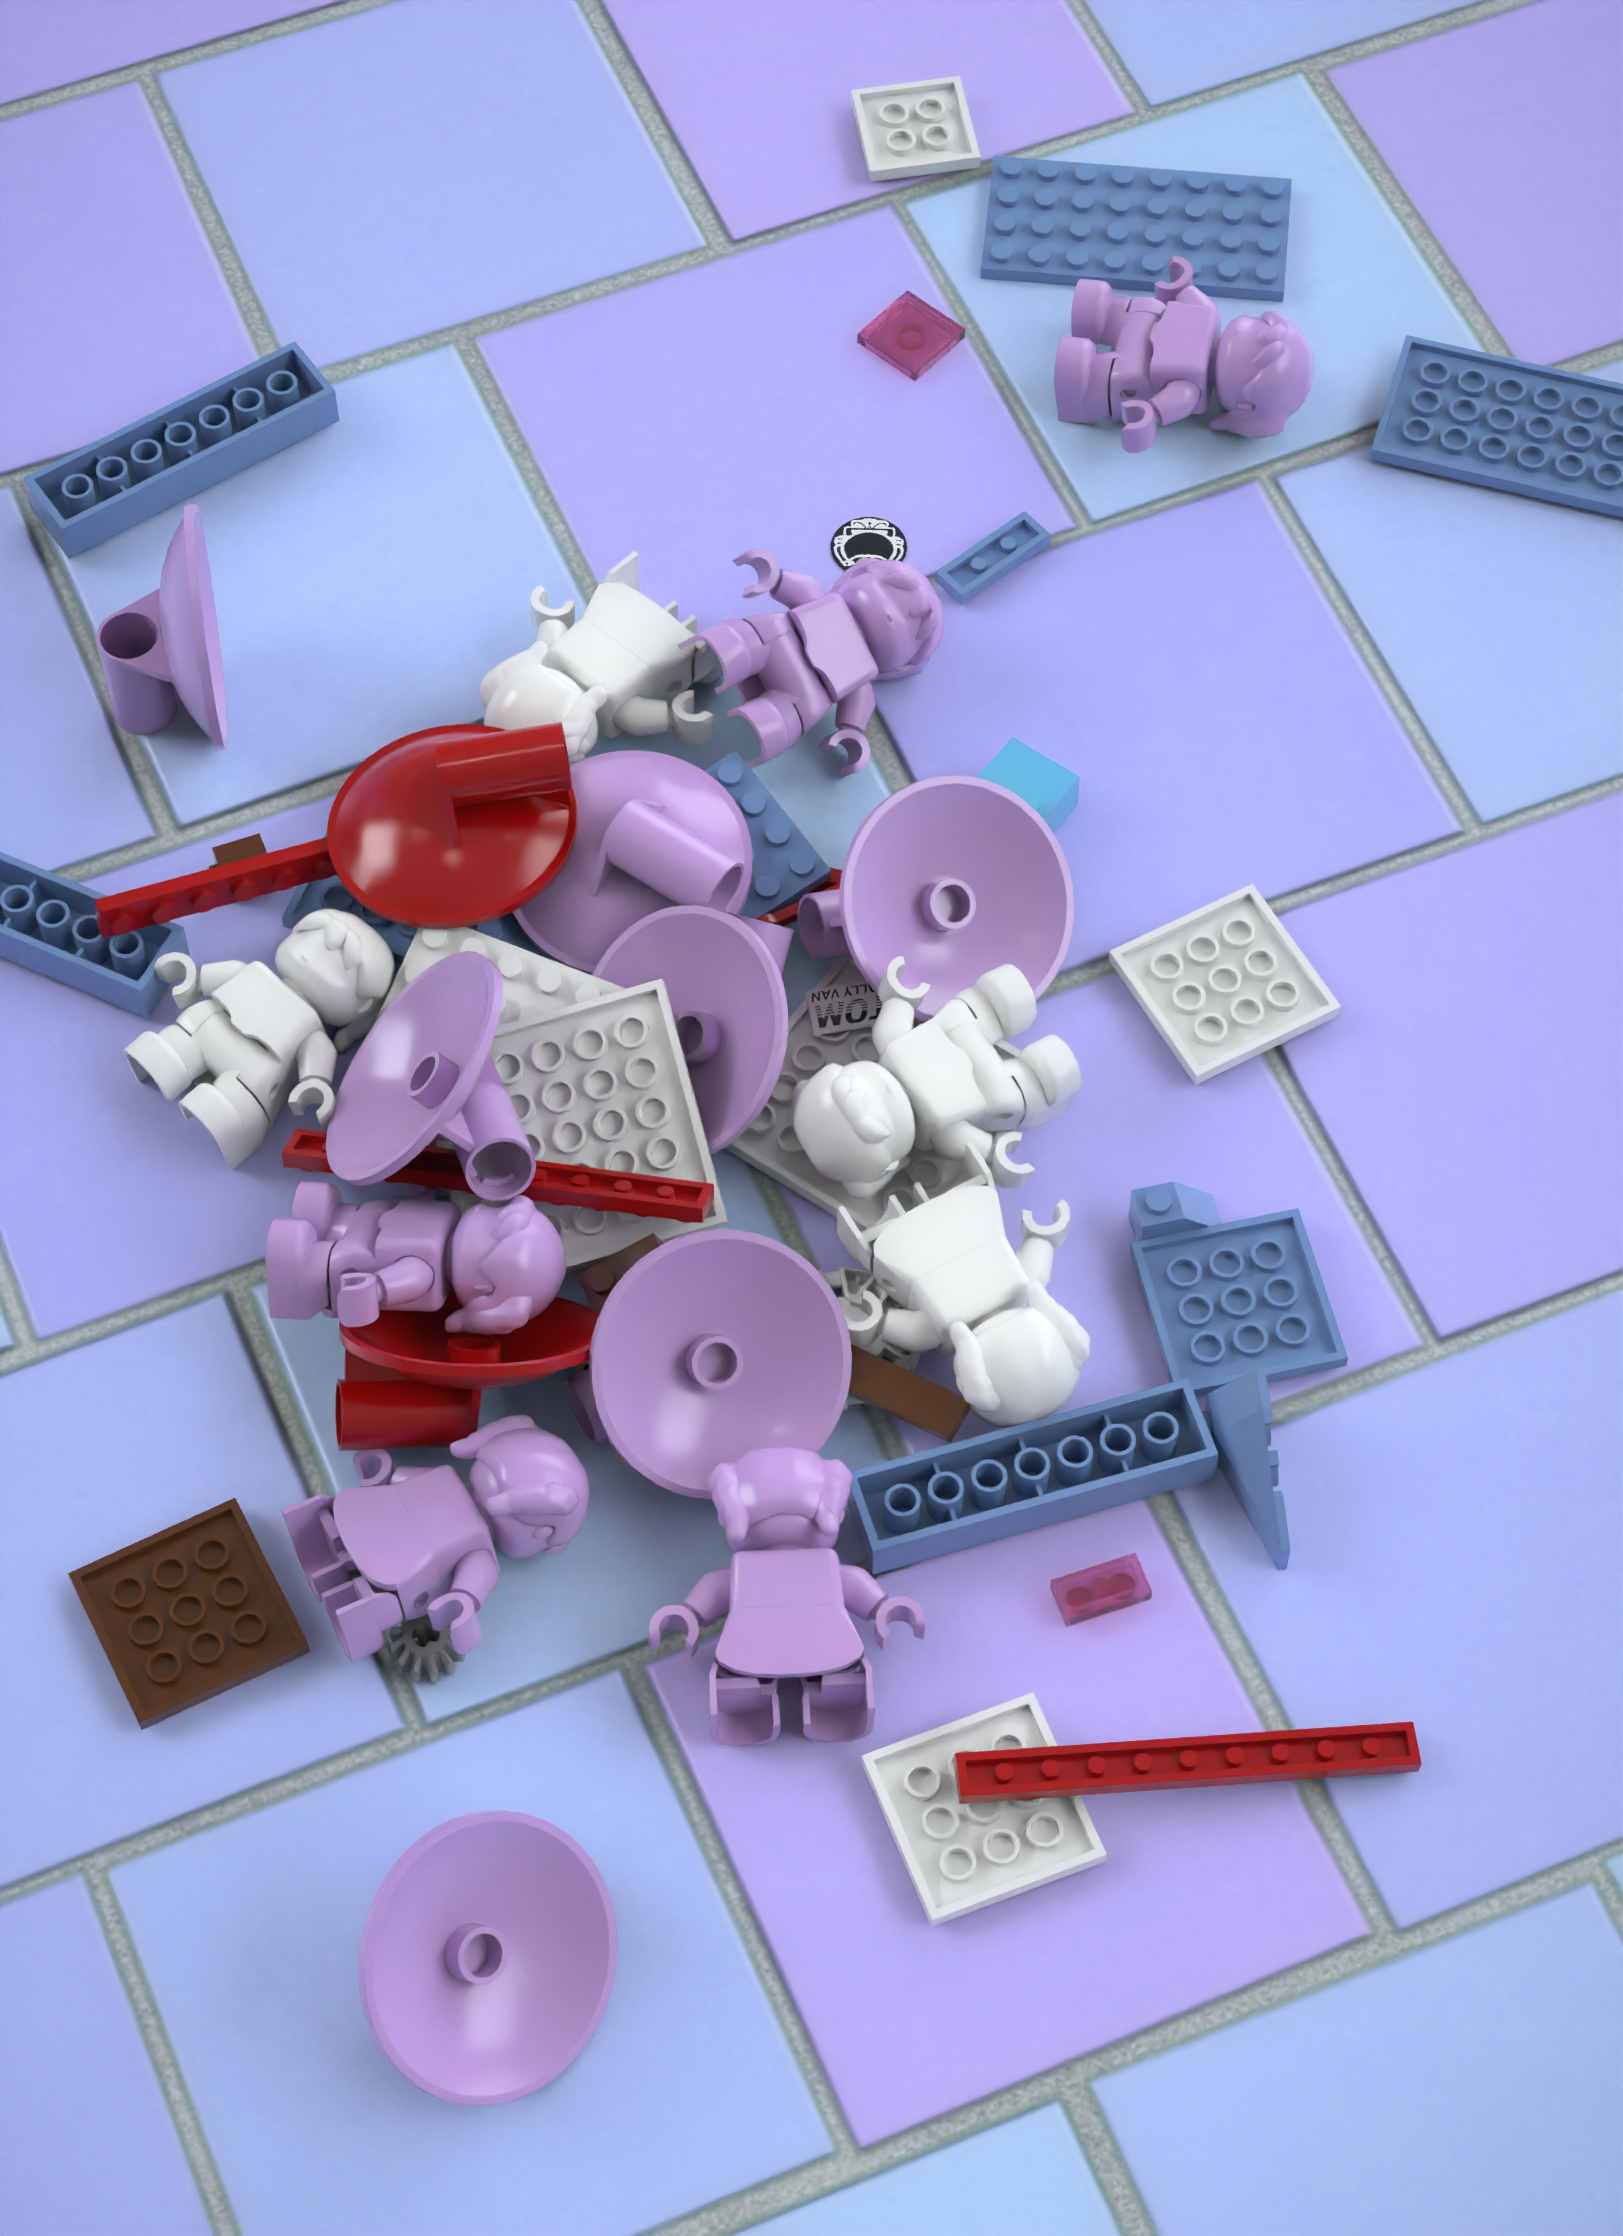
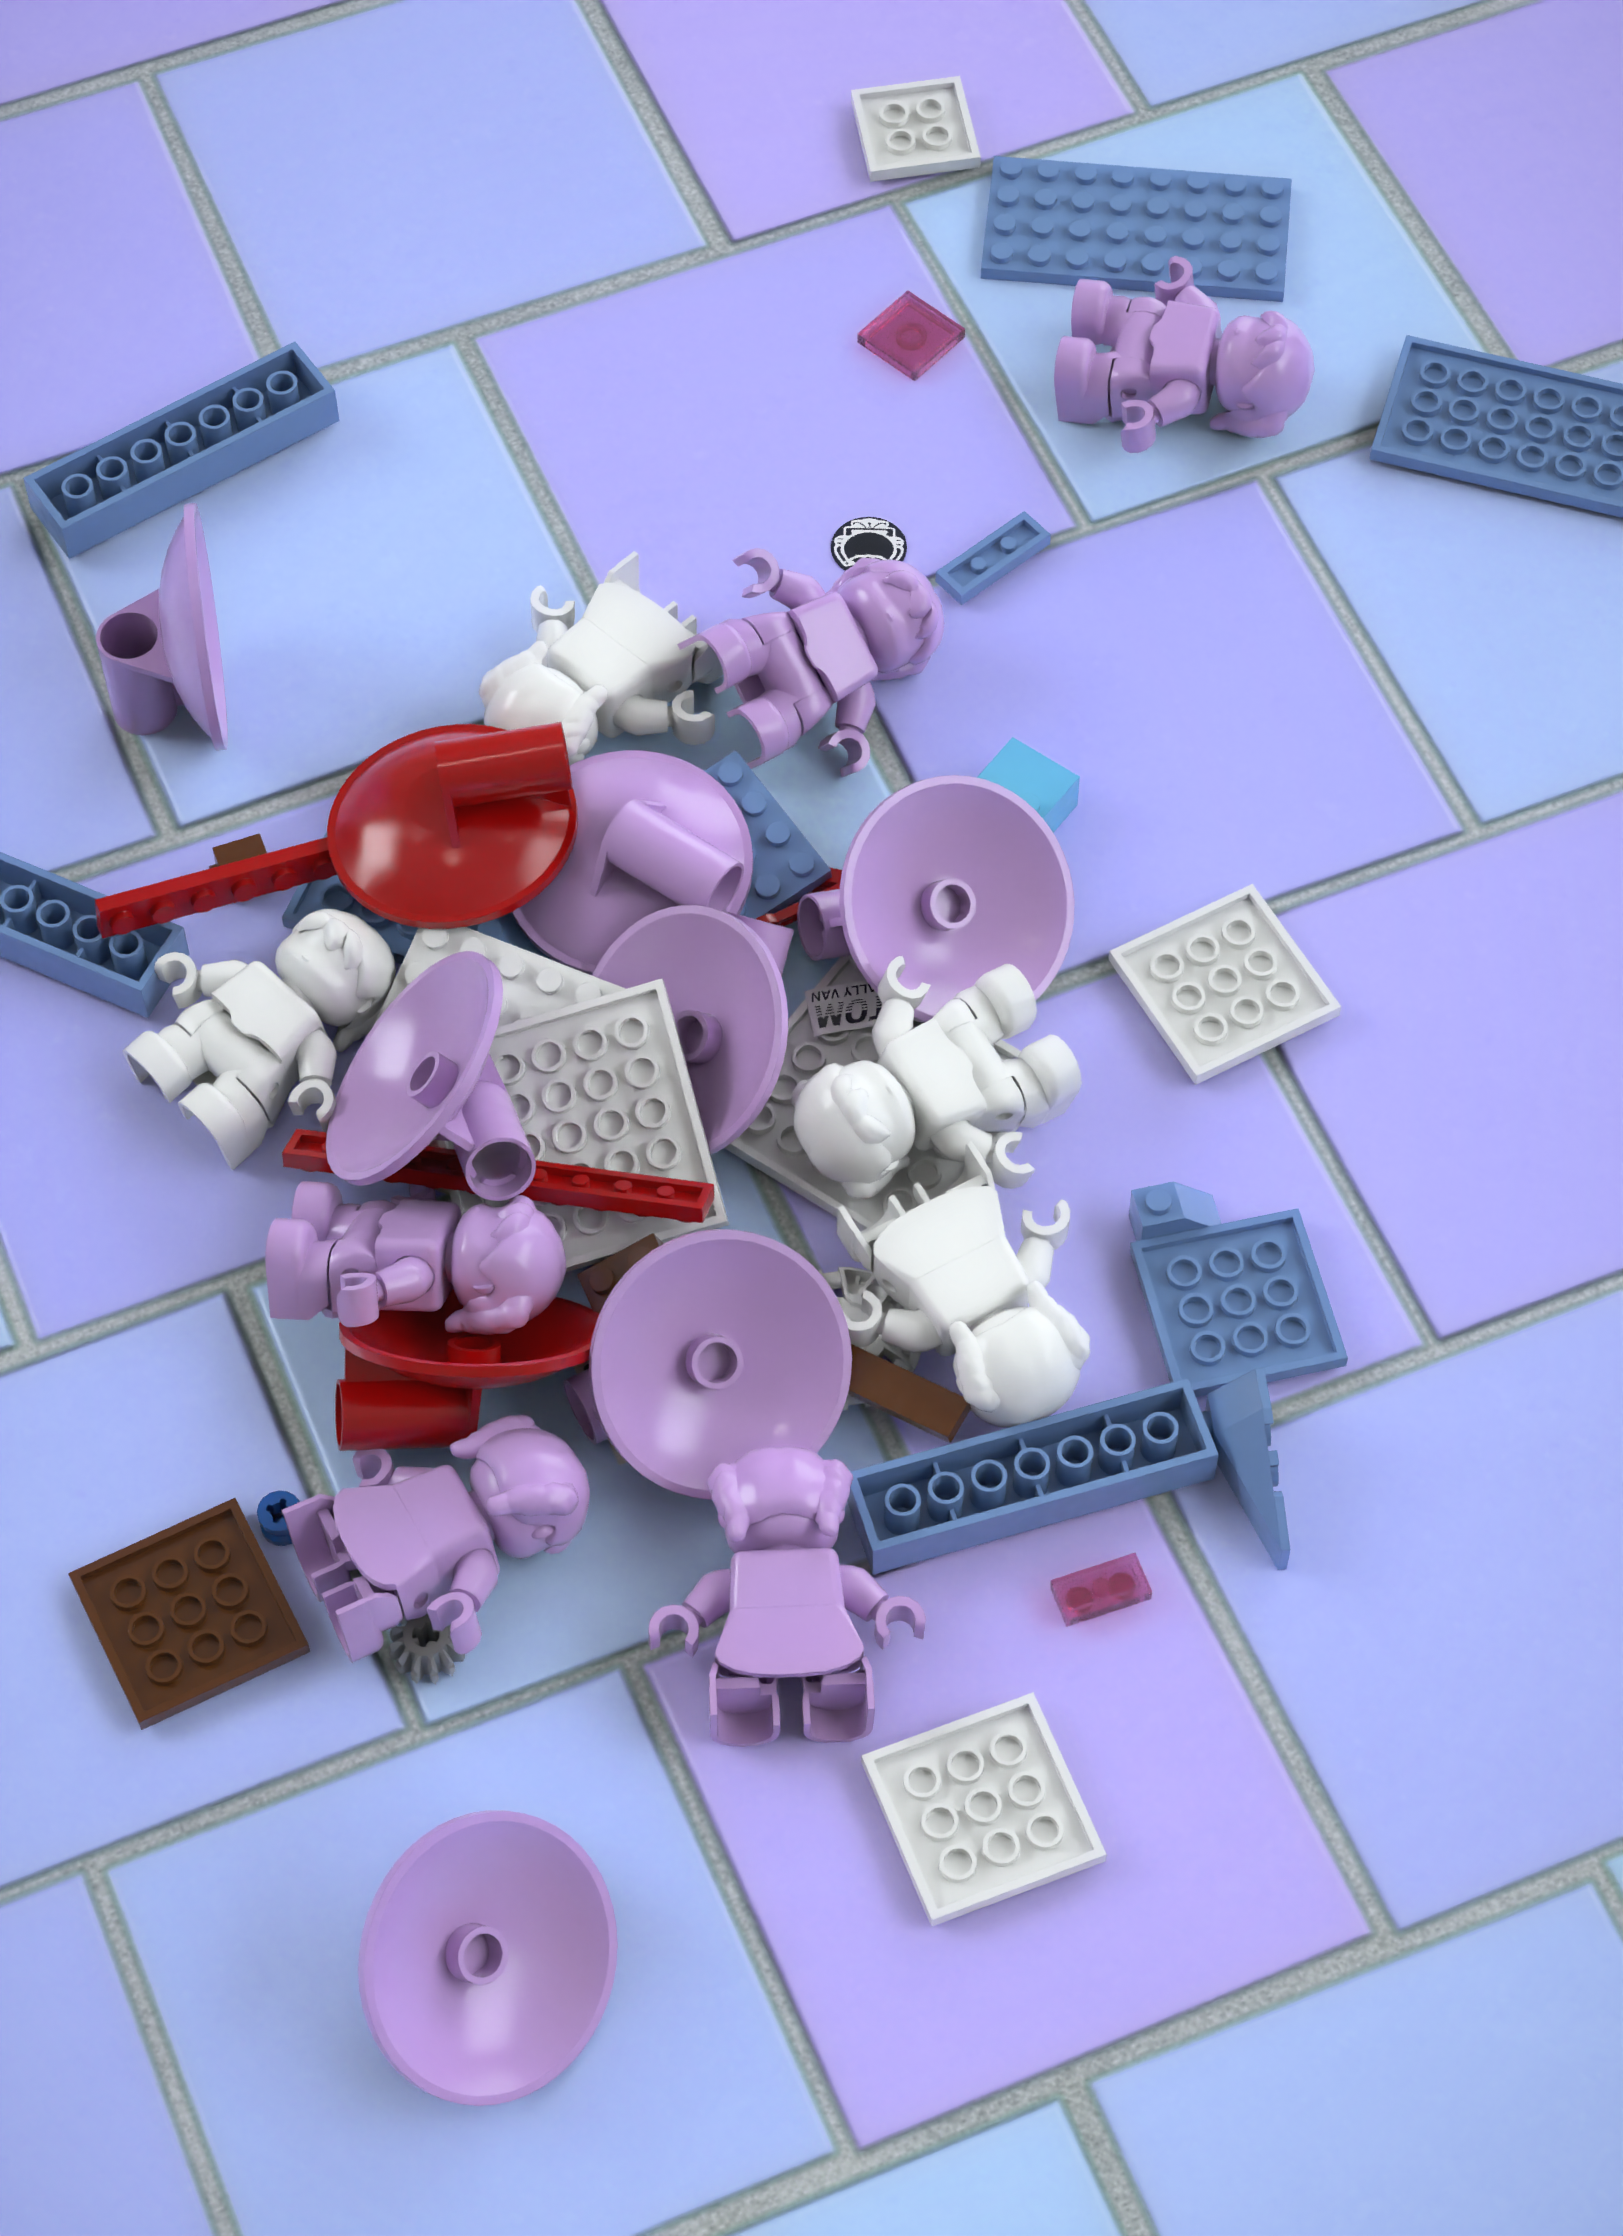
(272, 1528): none -> blue wheel
(1186, 1762): red plate -> none

